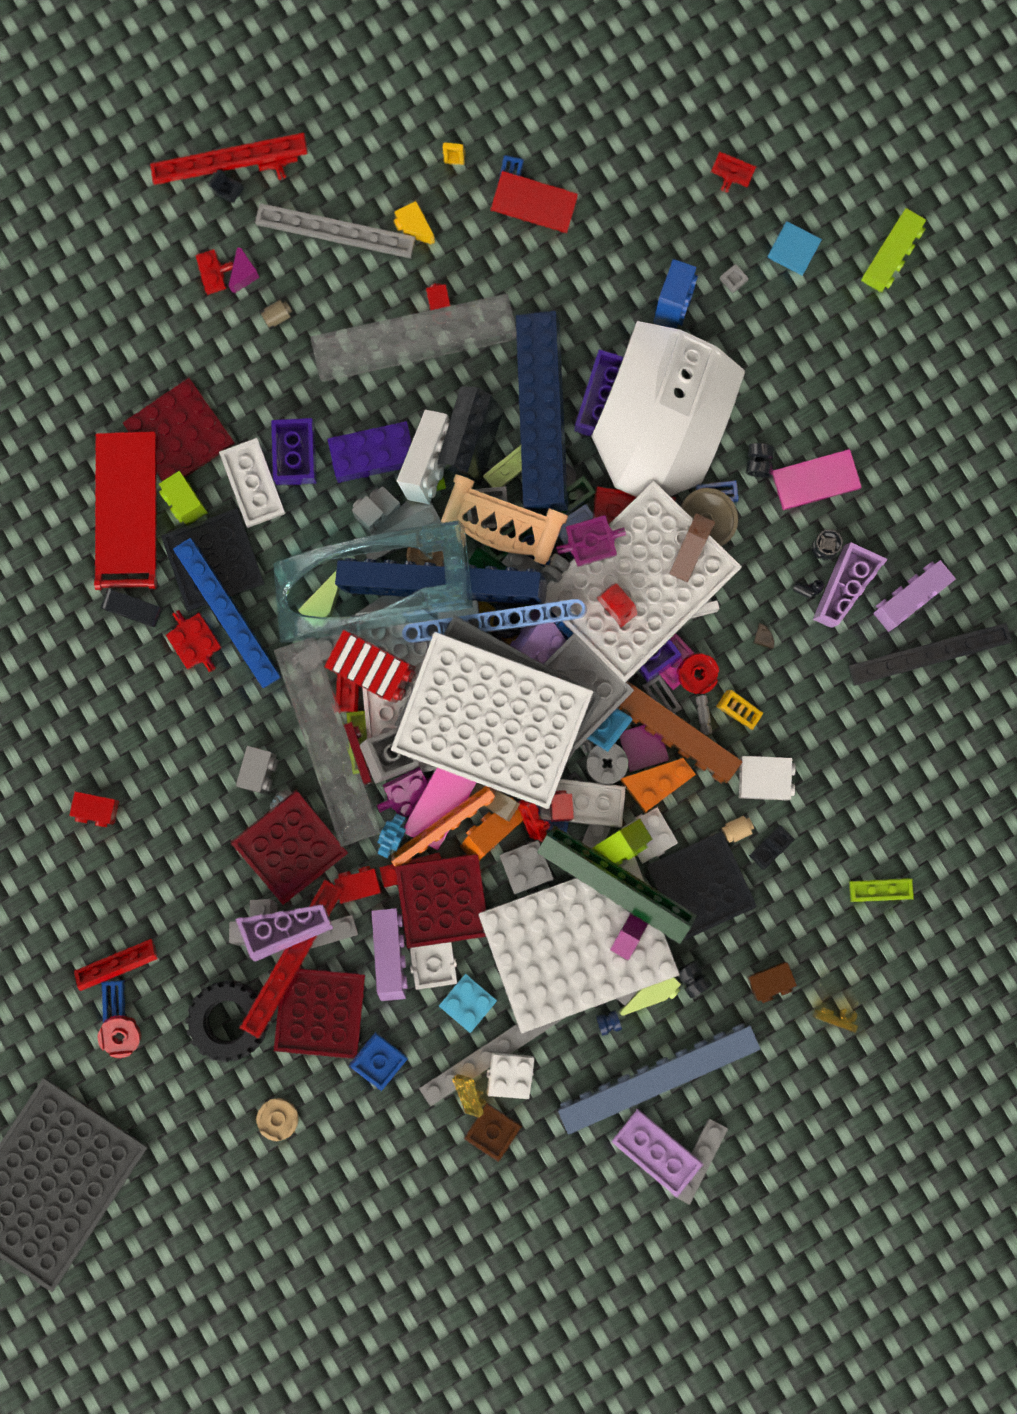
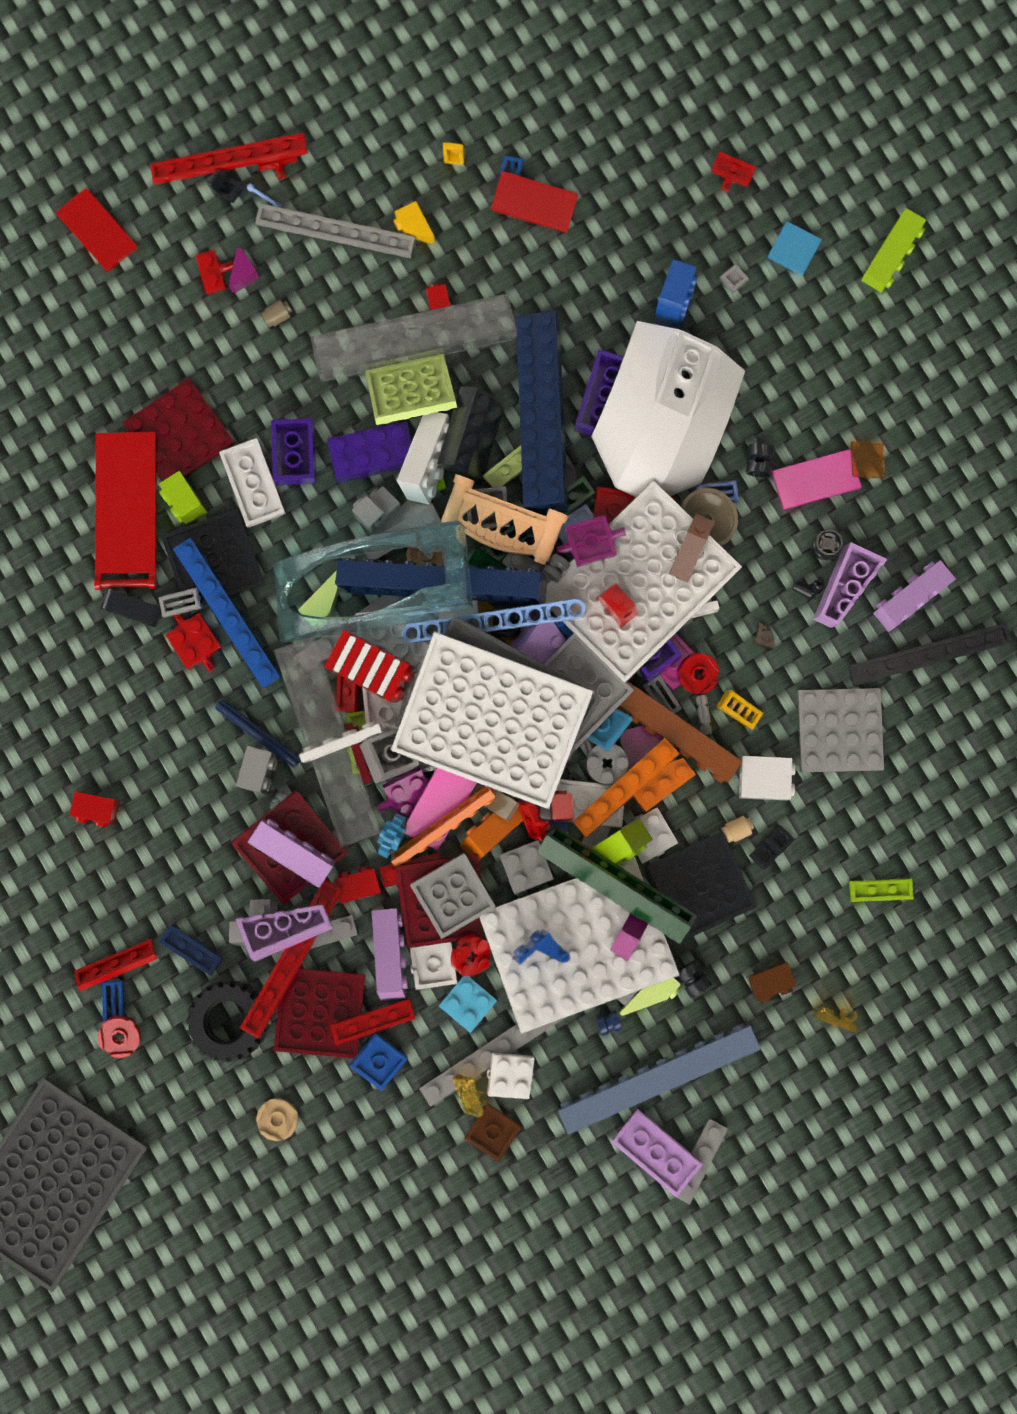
(96, 230): none -> red tile
(191, 950): none -> dark blue plate
(196, 599): none -> light grey tile
(250, 187): none -> light blue hinge
(257, 733): none -> dark blue axle
(292, 852): none -> lavender wedge
(349, 738): none -> white plate
(372, 1021): none -> red tile
(410, 389): none -> yellowish green plate
(452, 895): none -> light grey plate
(479, 960): none -> red plate
(543, 943): none -> blue plate
(626, 787): none -> orange plate
(840, 730): none -> light grey plate
(867, 460): none -> clear orange piece

